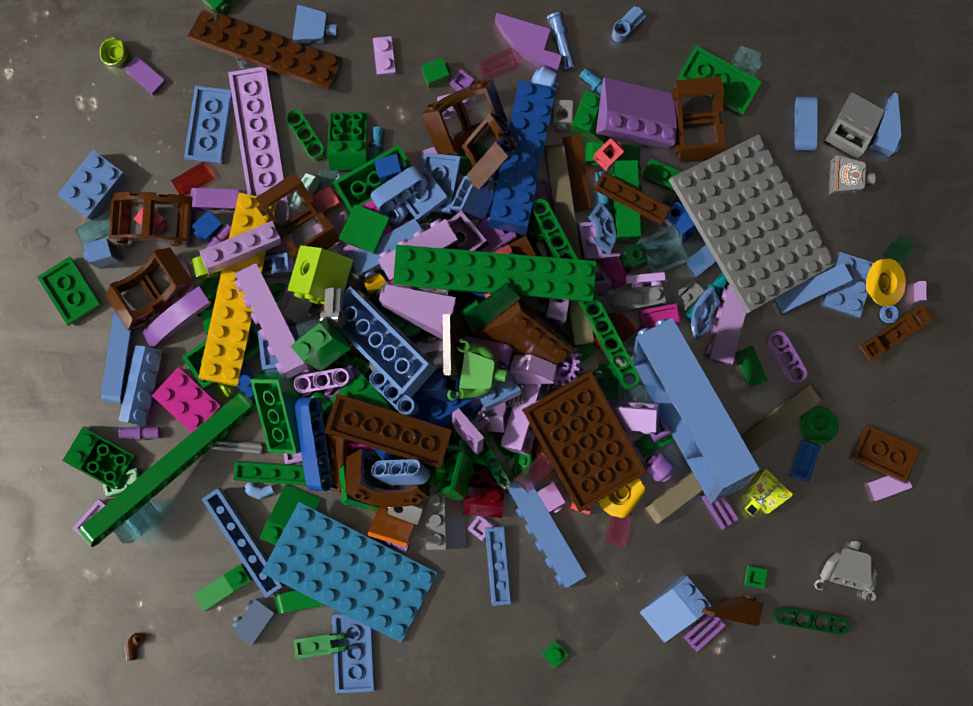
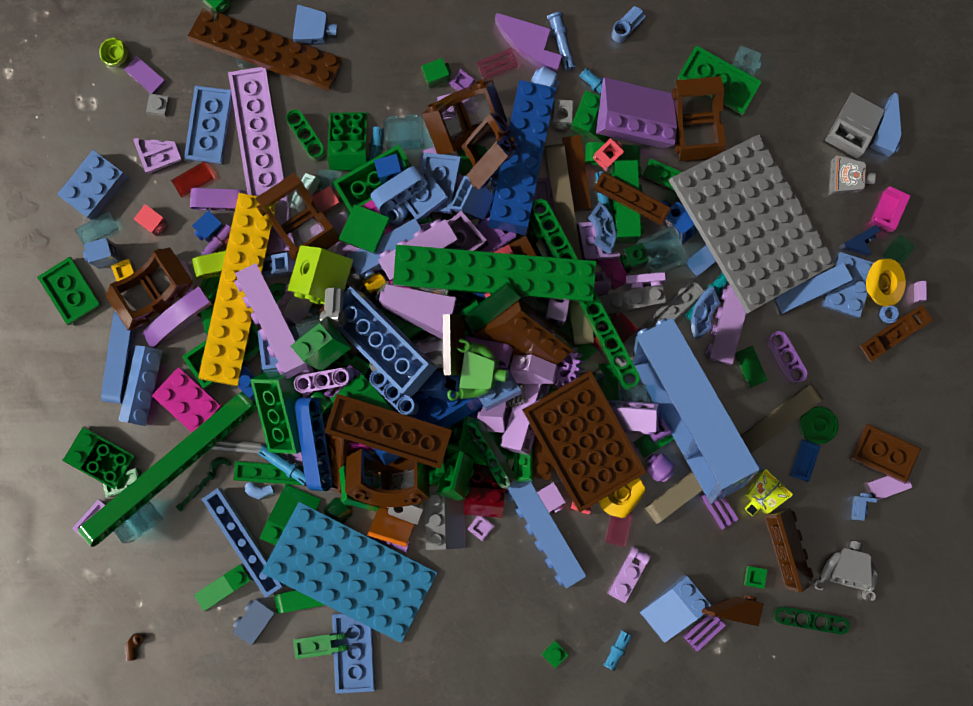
(121, 215): reddish brown window -> none
(122, 269): none -> yellow plate
(139, 432): medium lavender pin -> none
(157, 105): none -> light grey plate
(157, 154): none -> lavender wing
(210, 475): none -> dark green piece
(225, 391): lime tile -> none
(240, 247): lavender brick -> none
(291, 470): none -> dark azure pin
(338, 511): none -> dark green head
(384, 56): lavender plate -> none
(400, 472): medium blue beam -> none
(404, 131): none -> clear light blue brick
(470, 430): lavender tile -> none
(498, 565): medium blue tile -> none
(534, 472): clear pink tile -> none
(618, 650): none -> dark azure pin
(628, 575): none -> lavender plate
(651, 316): dark pink tile -> none
(789, 549): none -> reddish brown slope
(806, 123): medium blue beam -> none
(858, 244): none -> dark blue slope
(860, 509): none -> medium blue bracket
(890, 209): none -> dark pink panel

